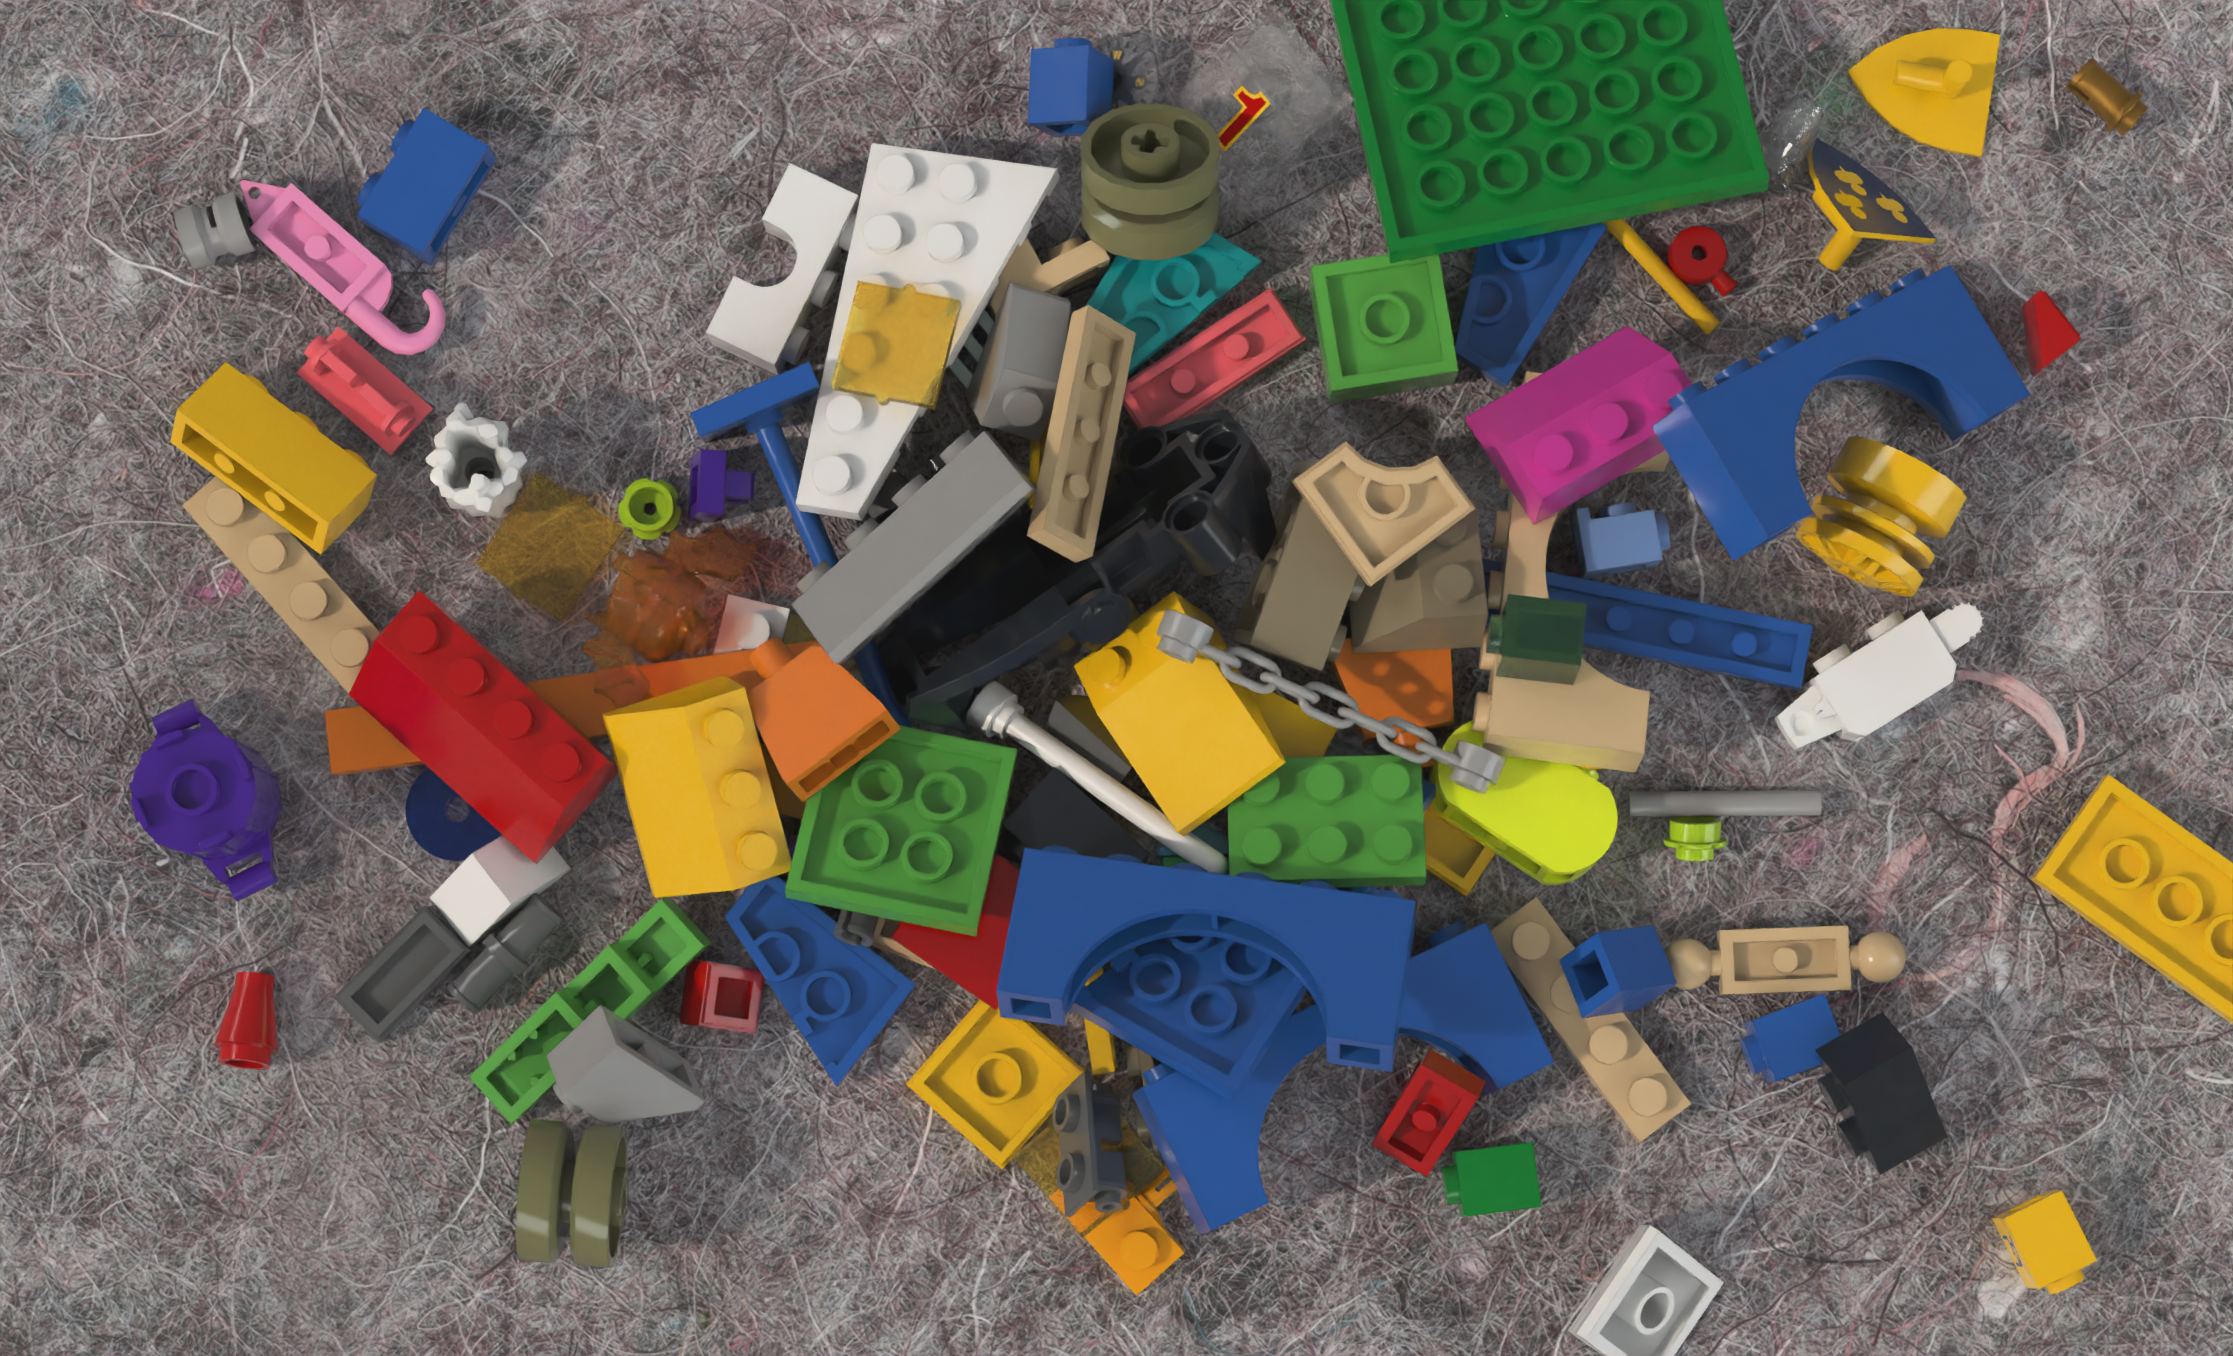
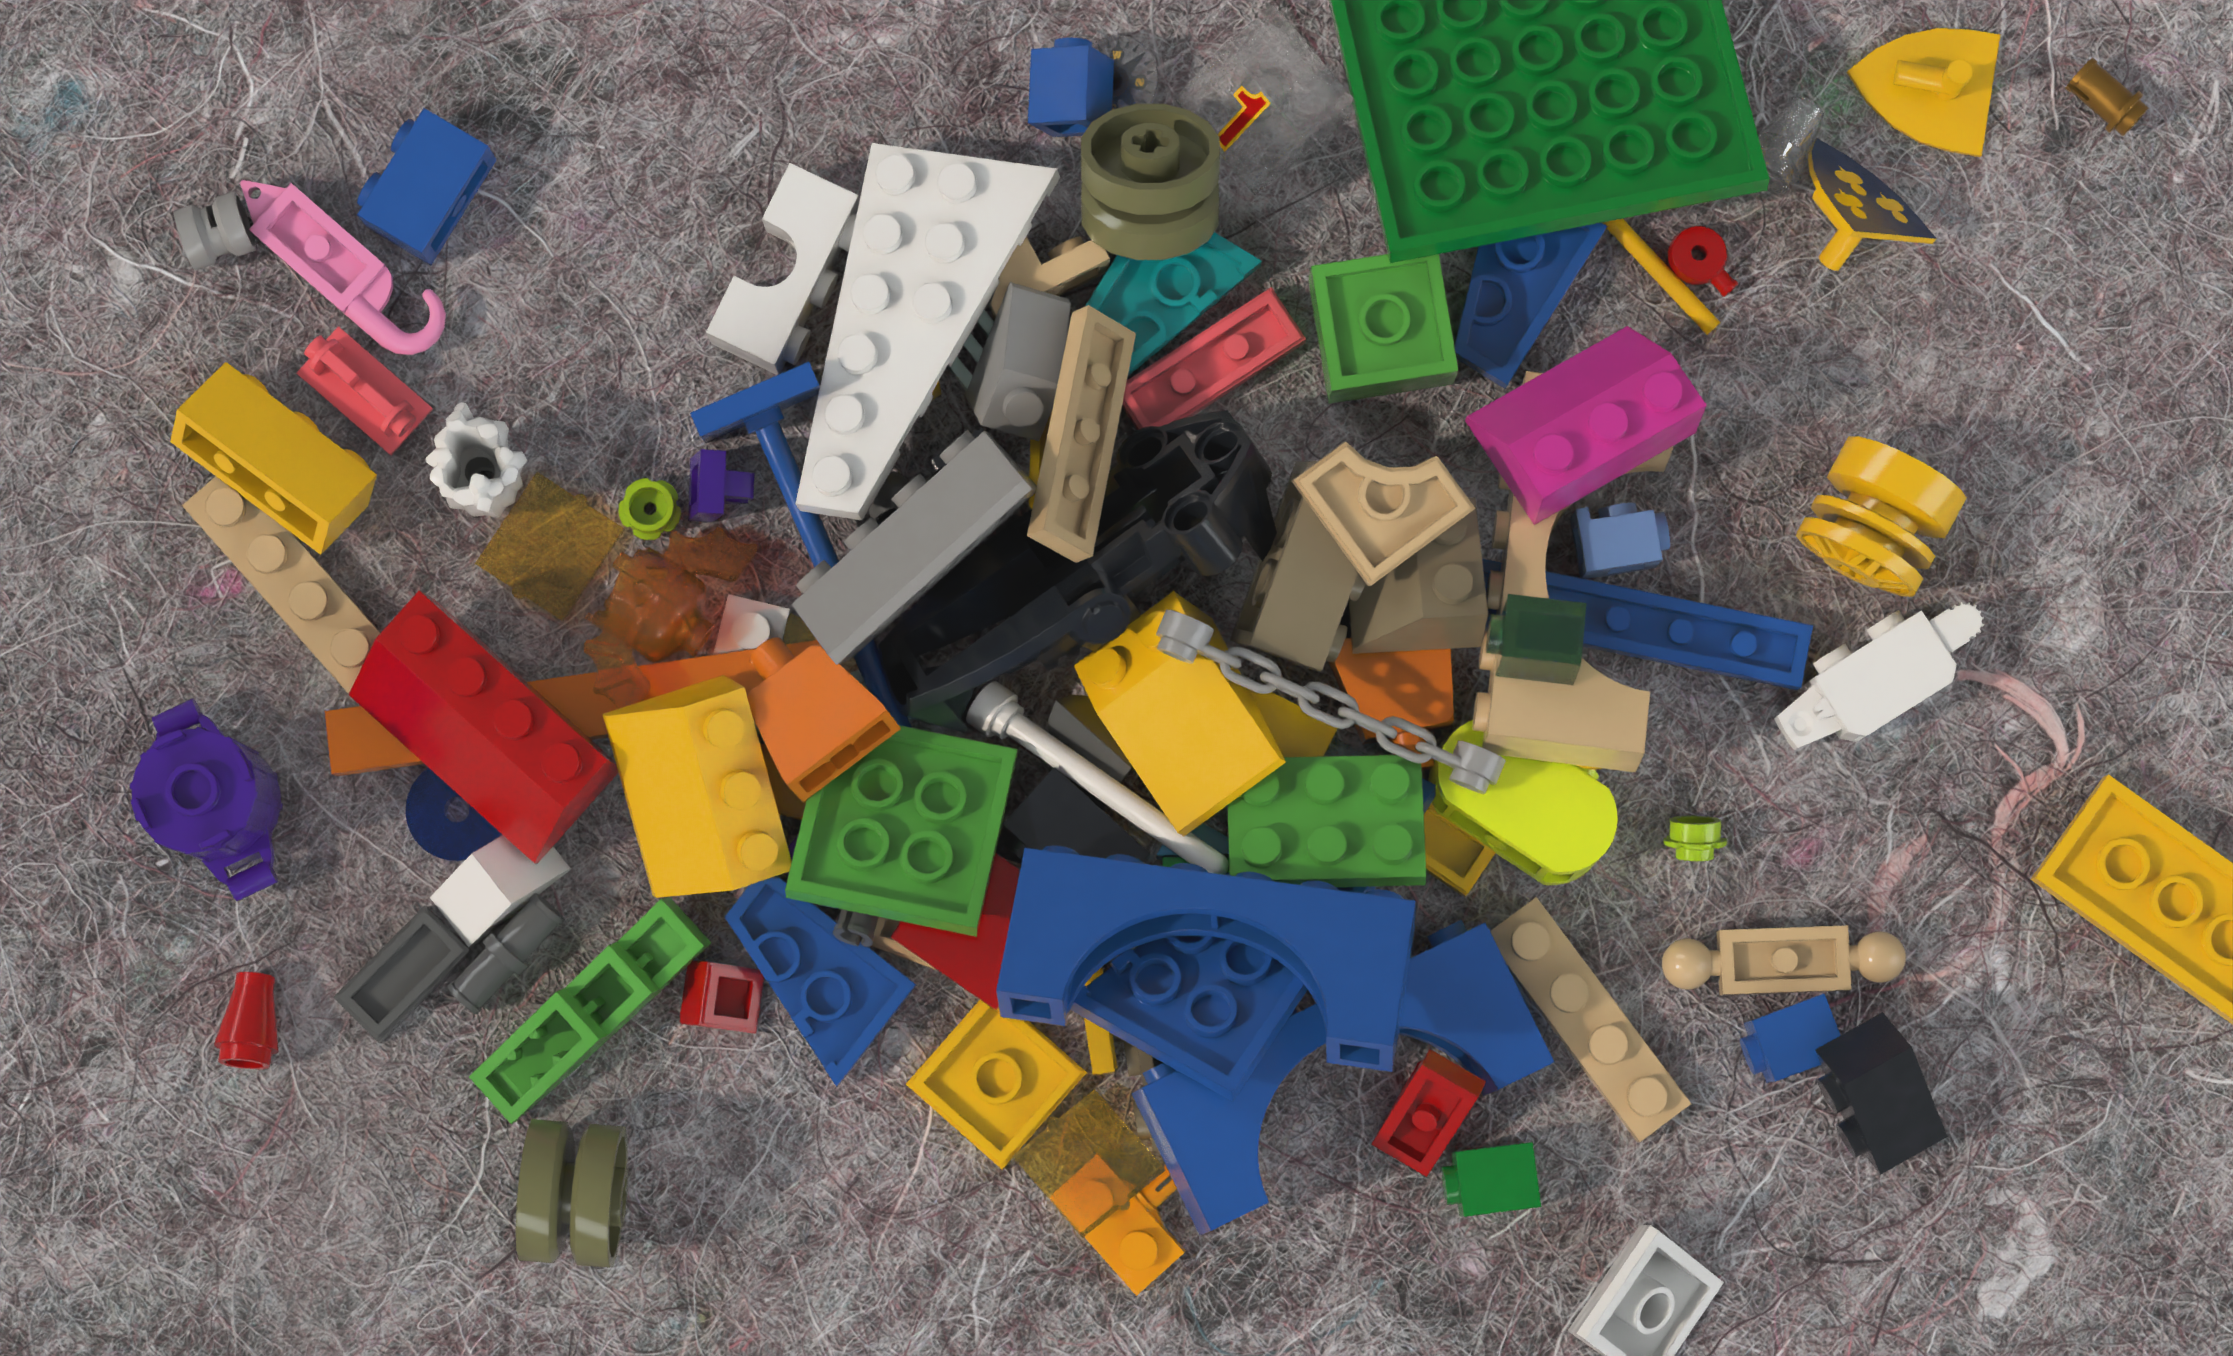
(621, 1072): light grey slope -> none
(896, 345): clear yellow piece -> none
(1086, 1119): dark grey hinge -> none
(1617, 971): blue brick -> none
(1724, 803): light grey bar -> none
(1740, 435): blue arch -> none
(2045, 1242): yellow brick -> none
(2046, 332): red slope -> none

